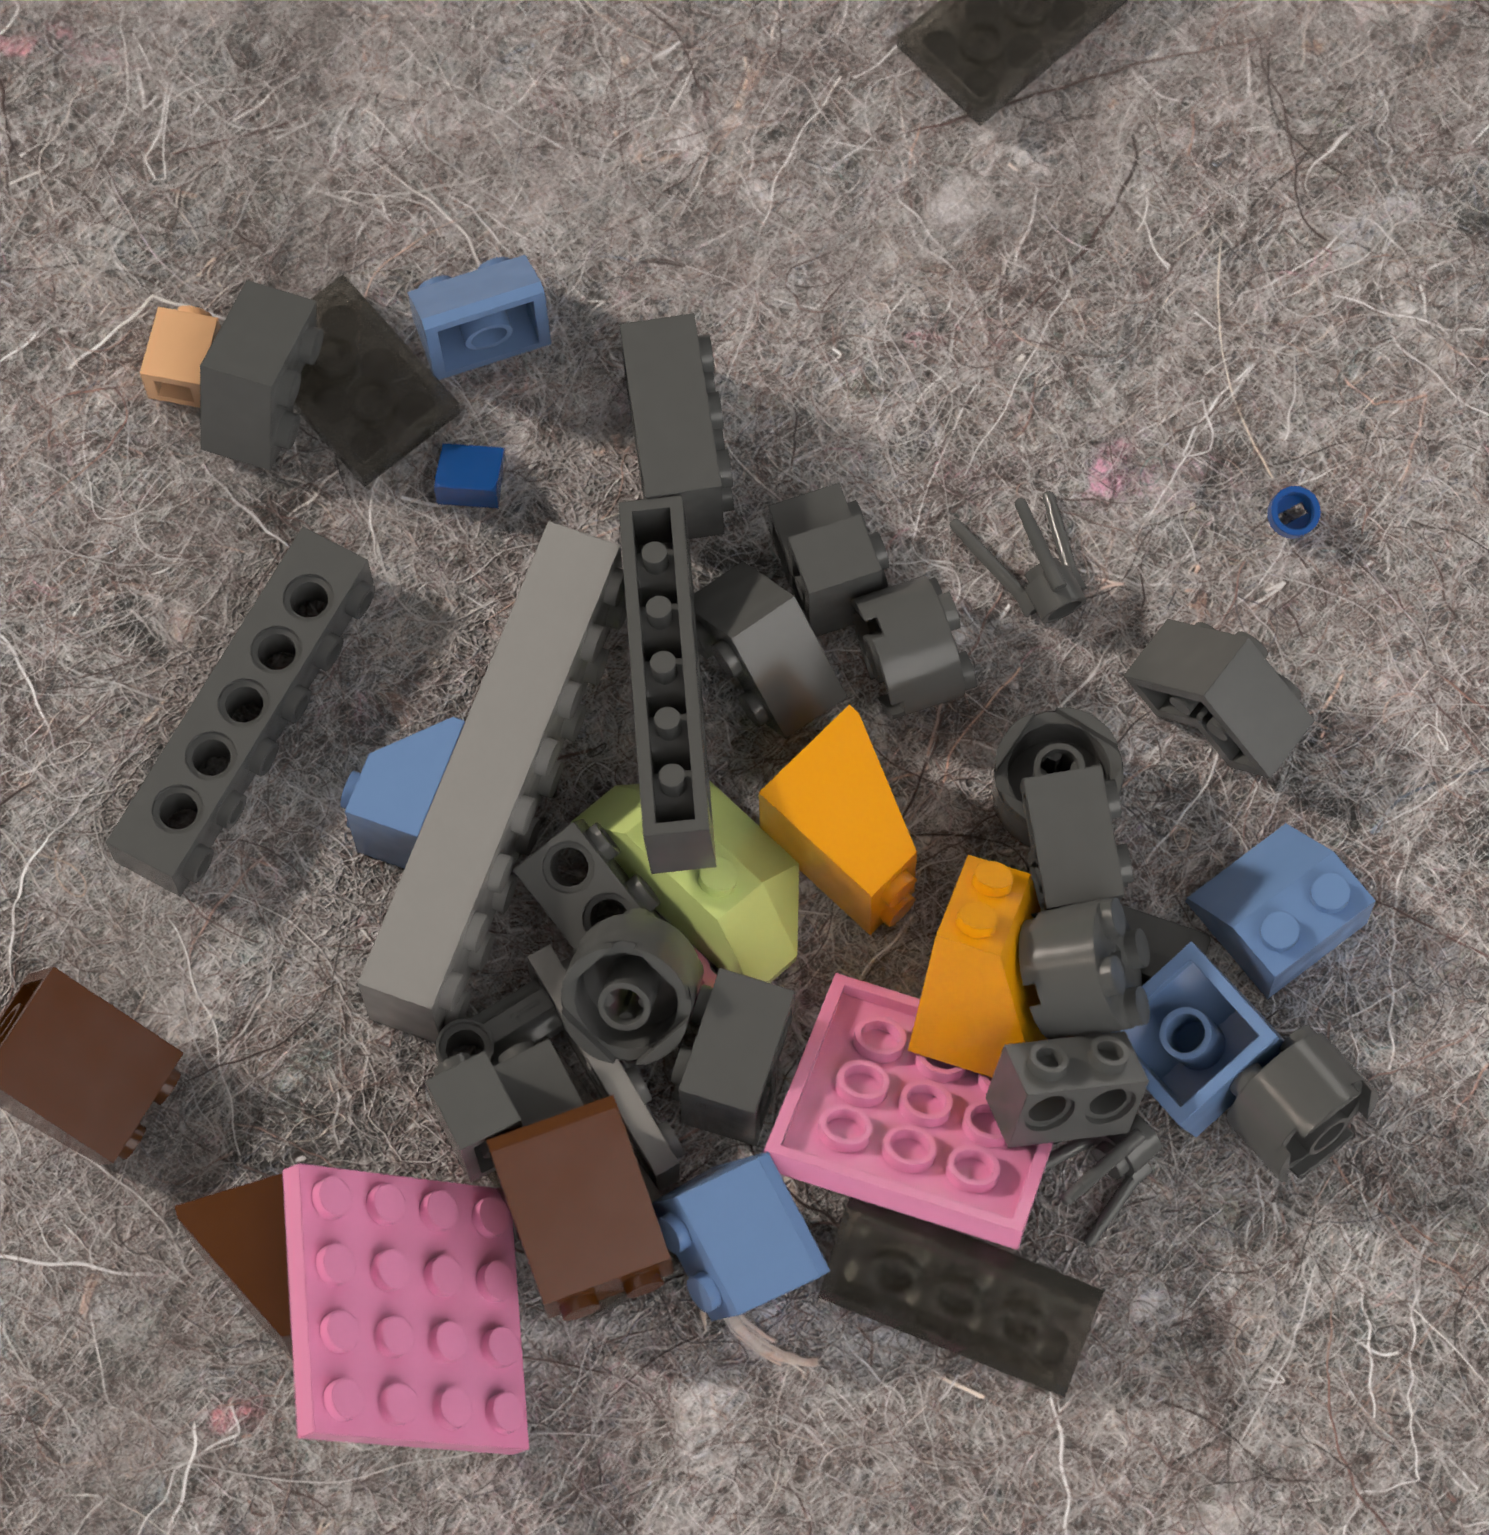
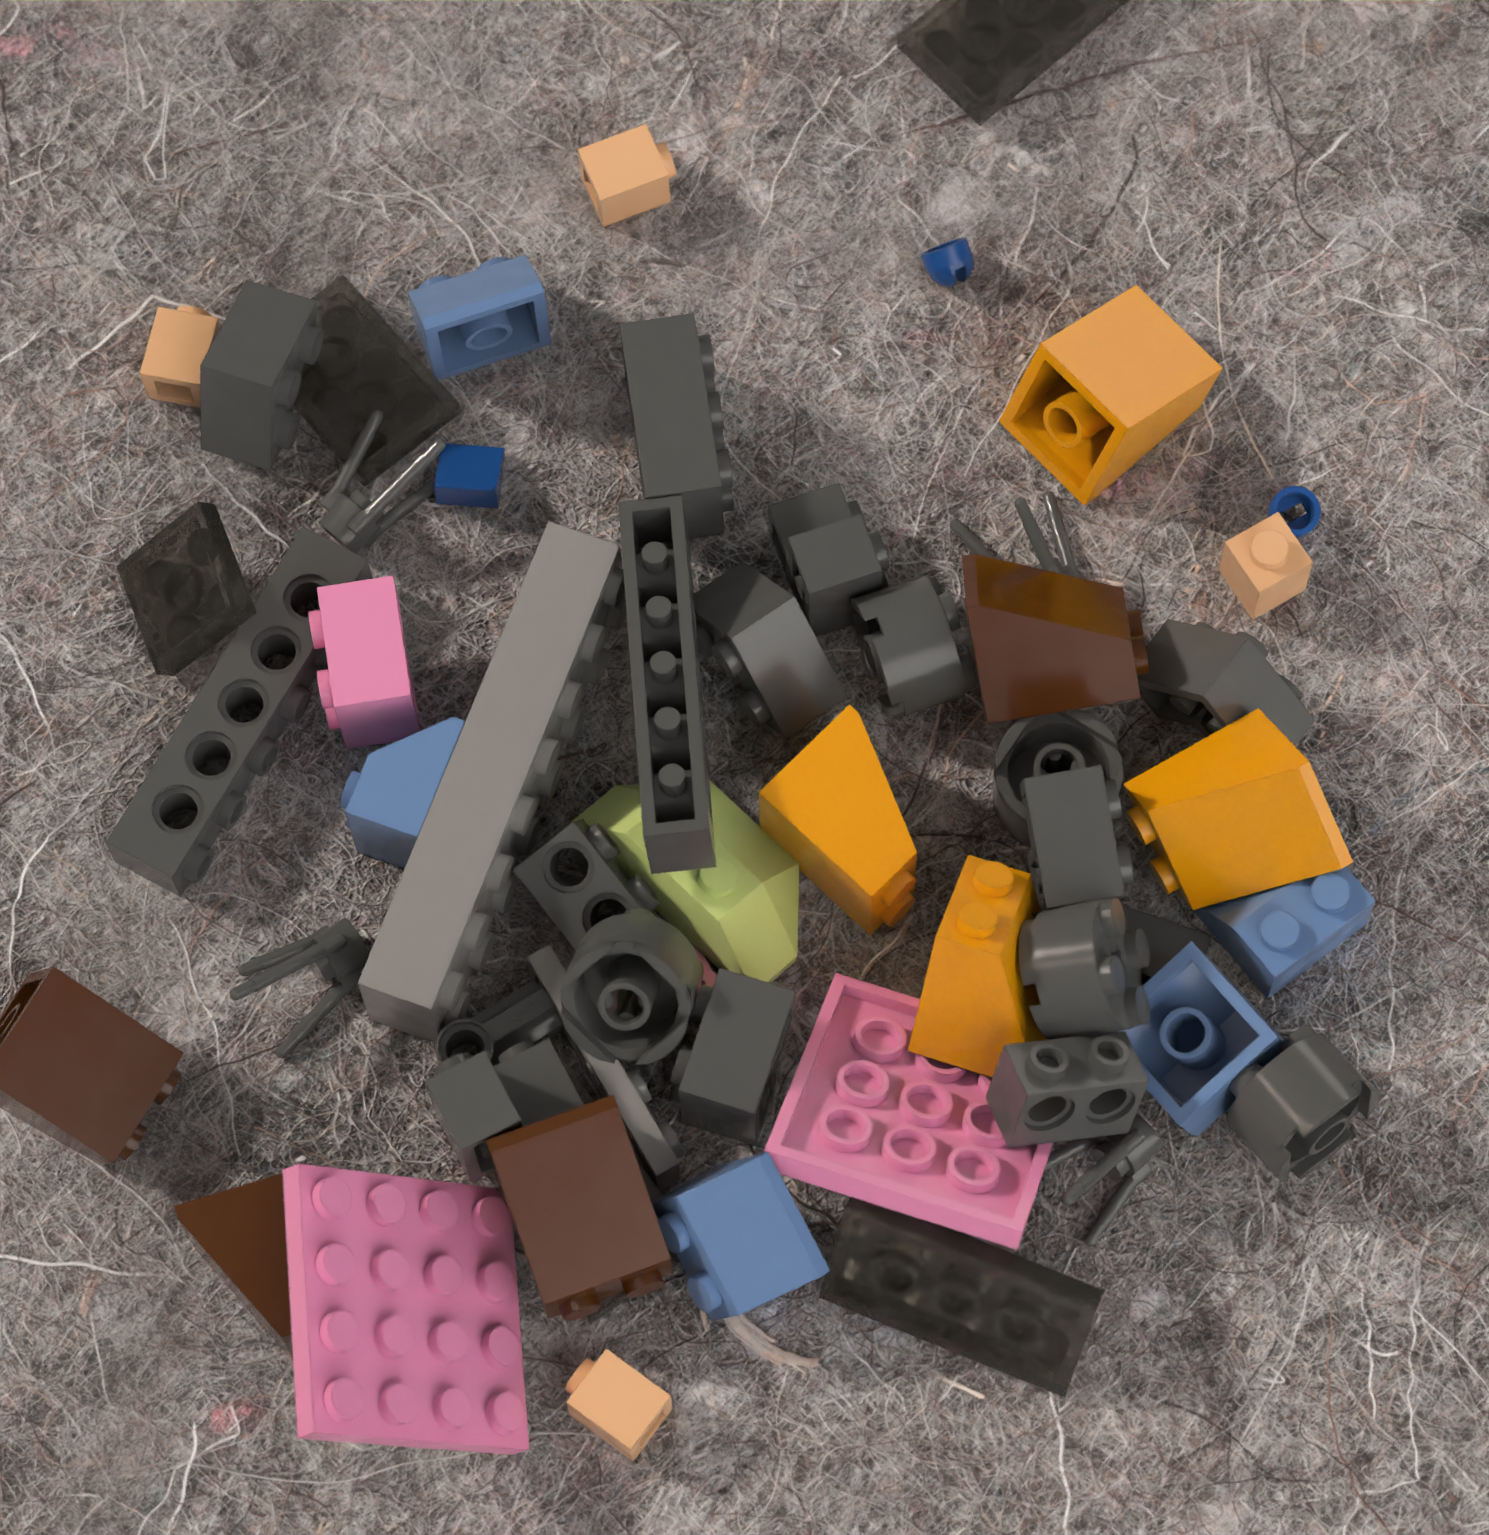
(186, 589): none -> clear smoke plate
(330, 951): none -> dark grey plant
(358, 520): none -> dark grey plant
(368, 672): none -> bright pink brick
(617, 1403): none -> light nougat brick
(626, 174): none -> light nougat brick
(949, 262): none -> blue hinge
(1049, 640): none -> reddish brown slope
(1108, 392): none -> light orange slope
(1235, 815): none -> light orange slope
(1265, 565): none -> light nougat brick

